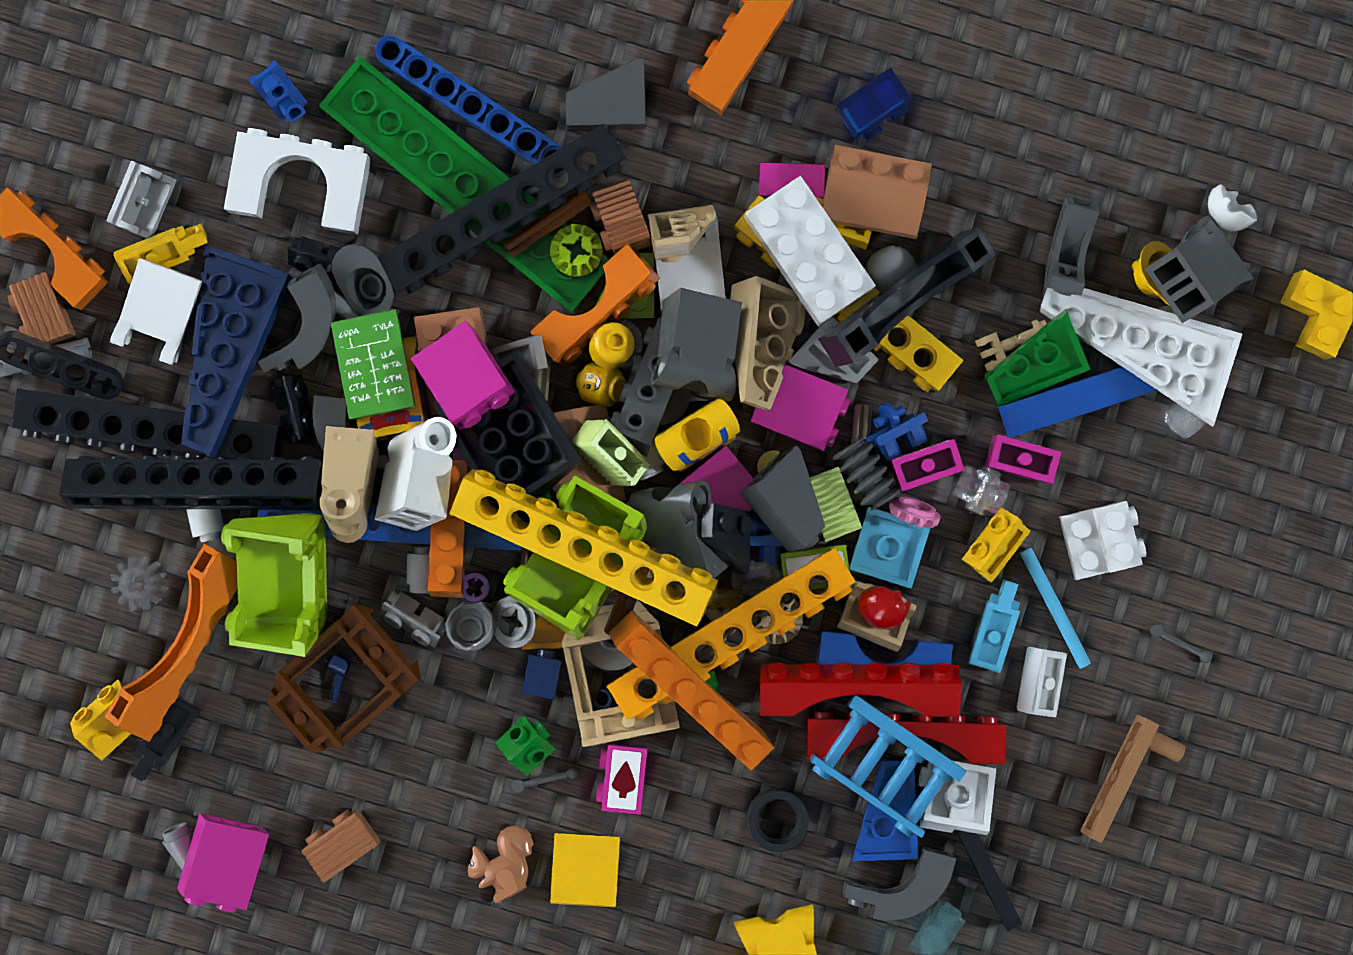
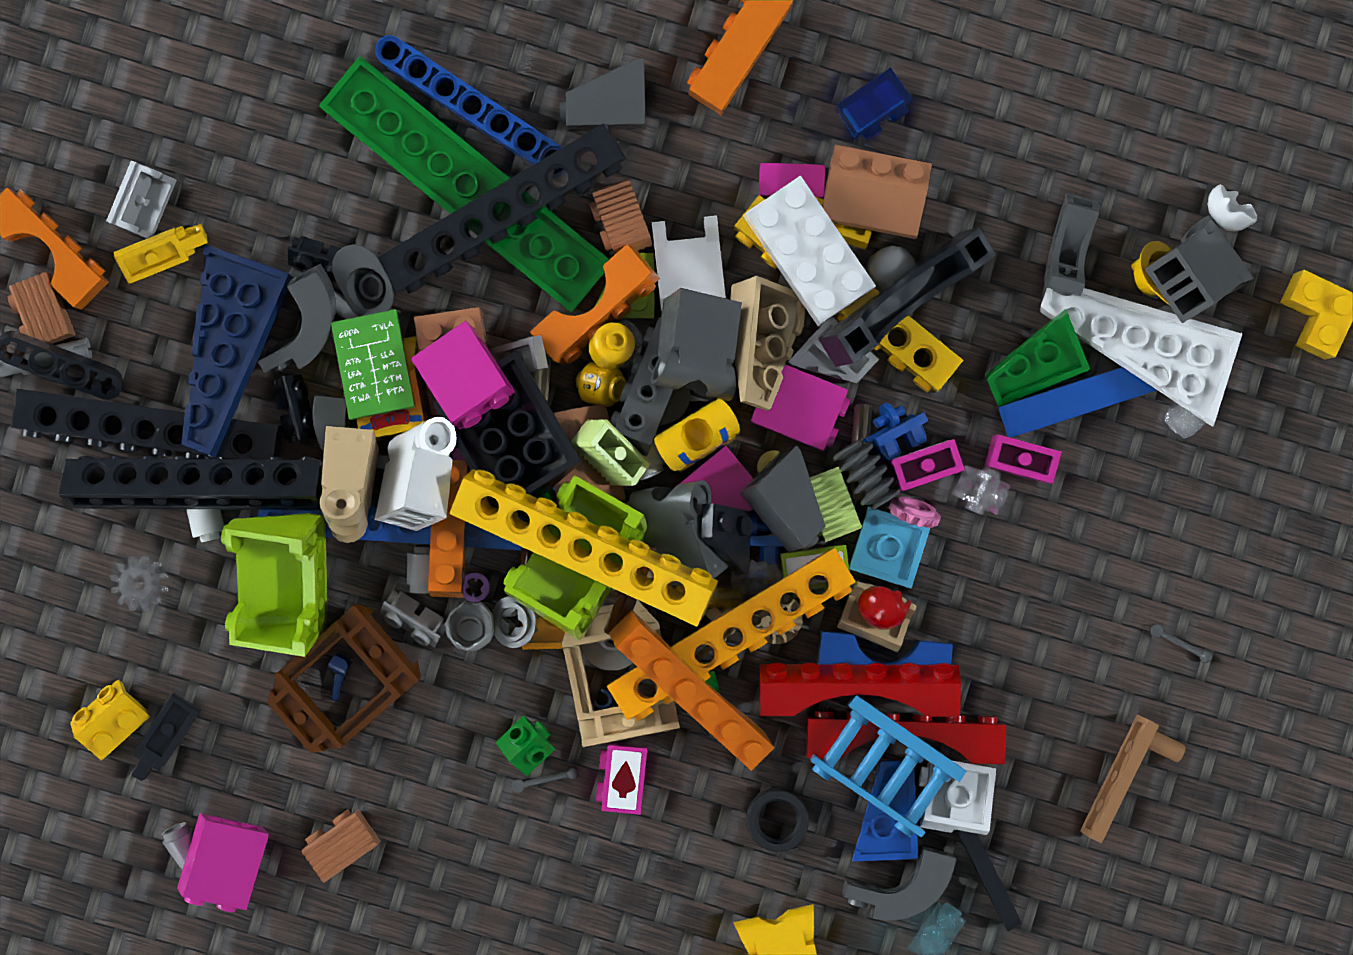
(144, 702): orange arch -> none
(158, 306): white flag -> none
(260, 156): white arch -> none
(279, 93): blue hips -> none
(509, 870): nougat animal -> none
(542, 674): dark blue brick -> none
(546, 224): reddish brown axle -> none
(582, 264): lime gear -> none
(585, 870): yellow slope -> none
(678, 231): tan wedge -> none
(996, 544): yellow bracket -> none
(996, 629): medium azure hinge -> none
(999, 347): tan hinge -> none
(1041, 682): white slope -> none
(1055, 607): medium azure bar -> none
(1102, 540): white plate -> none

